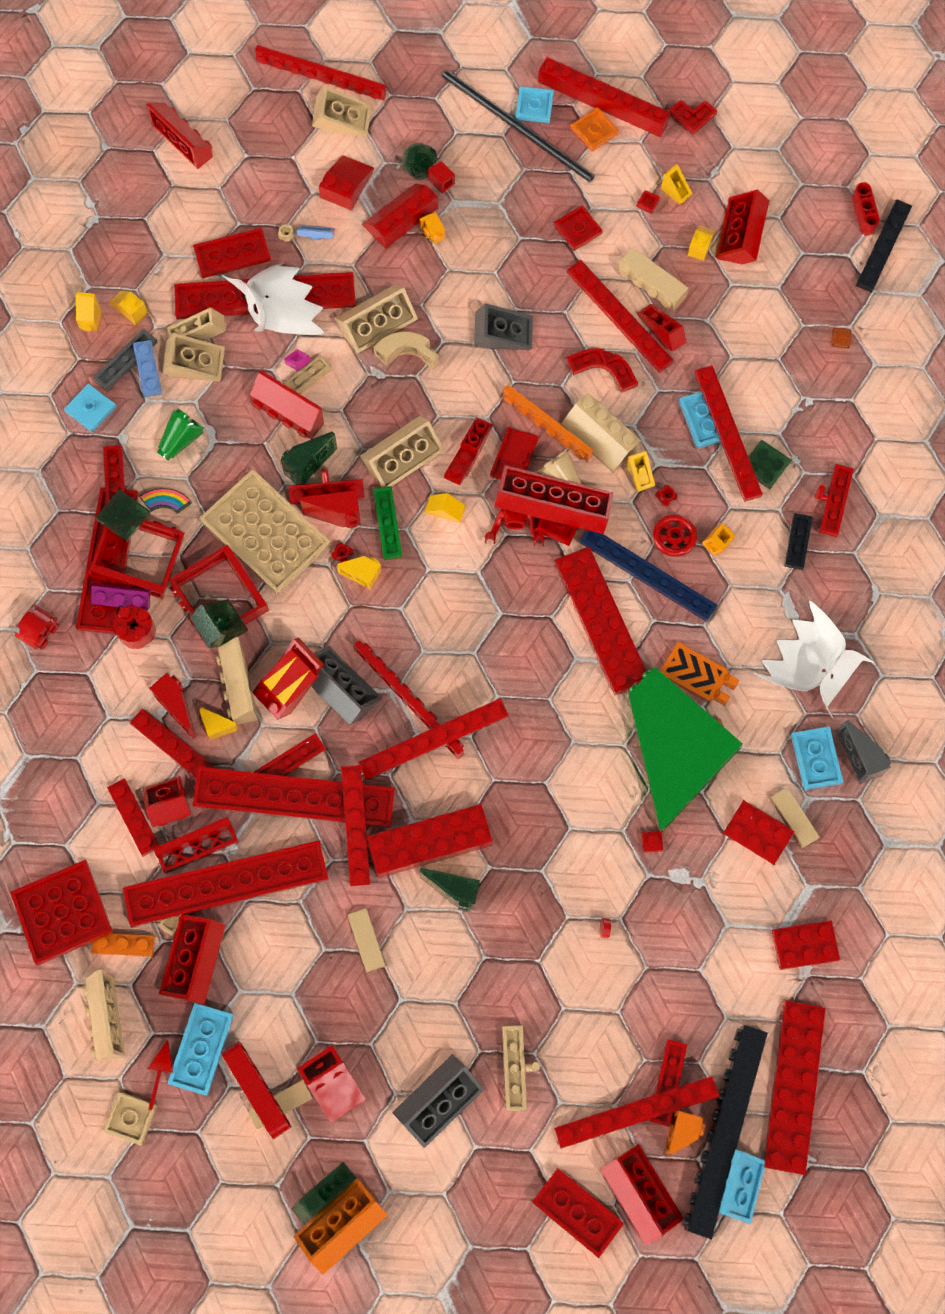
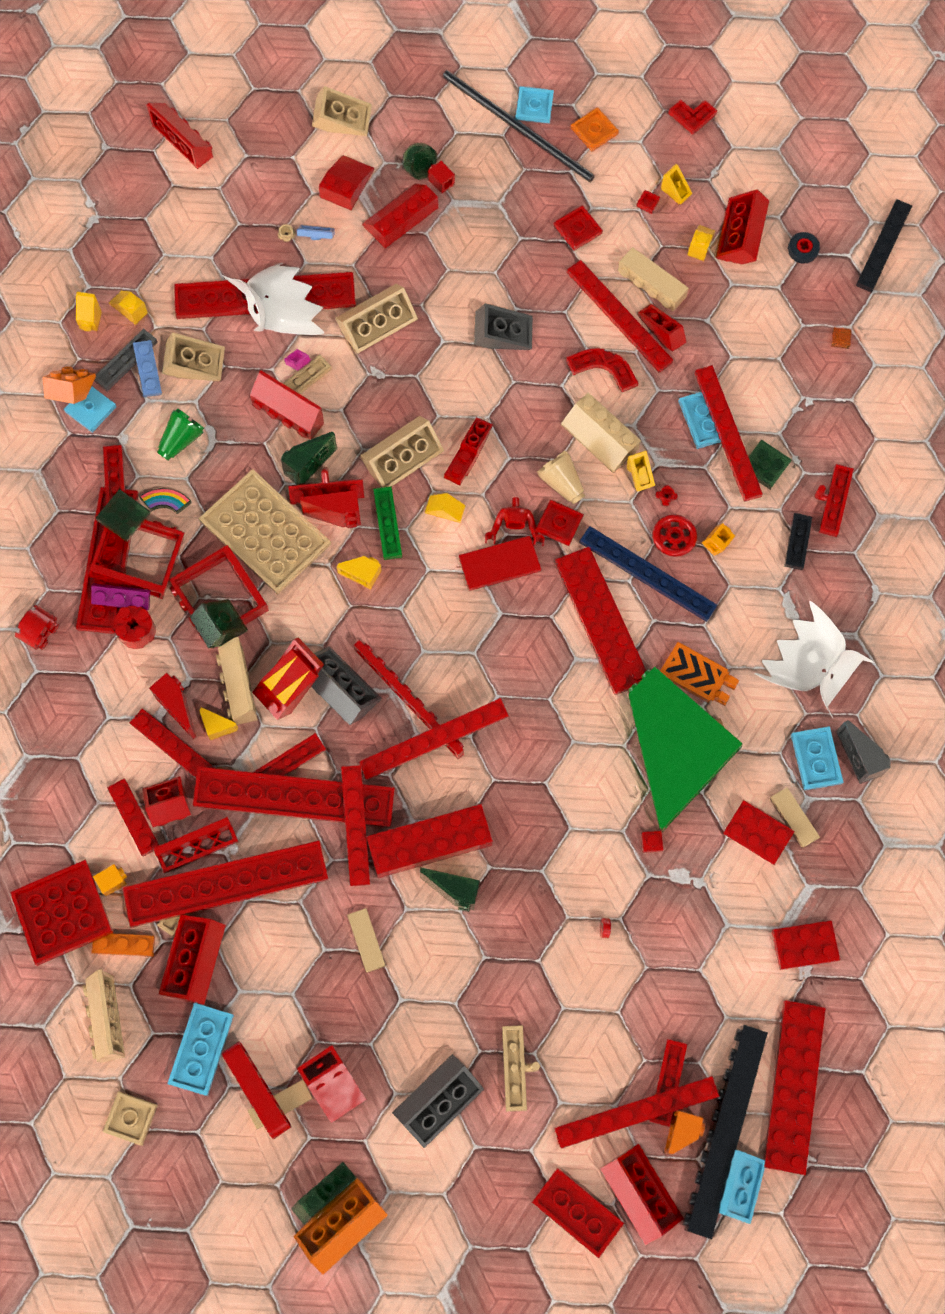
(68, 384): none -> orange slope
(110, 879): none -> light orange brick
(161, 1063): red piece -> none
(201, 325): tan slope -> none
(232, 253): red plate -> none
(320, 72): red plate -> none
(340, 547): red plate -> none
(405, 343): tan arch -> none
(432, 228): light orange brick -> none
(499, 563): none -> red tile
(514, 450): red door -> none
(551, 426): orange plate -> none
(554, 499): red slope -> none
(604, 96): red brick -> none
(803, 239): none -> black bush
(868, 215): red beam -> none

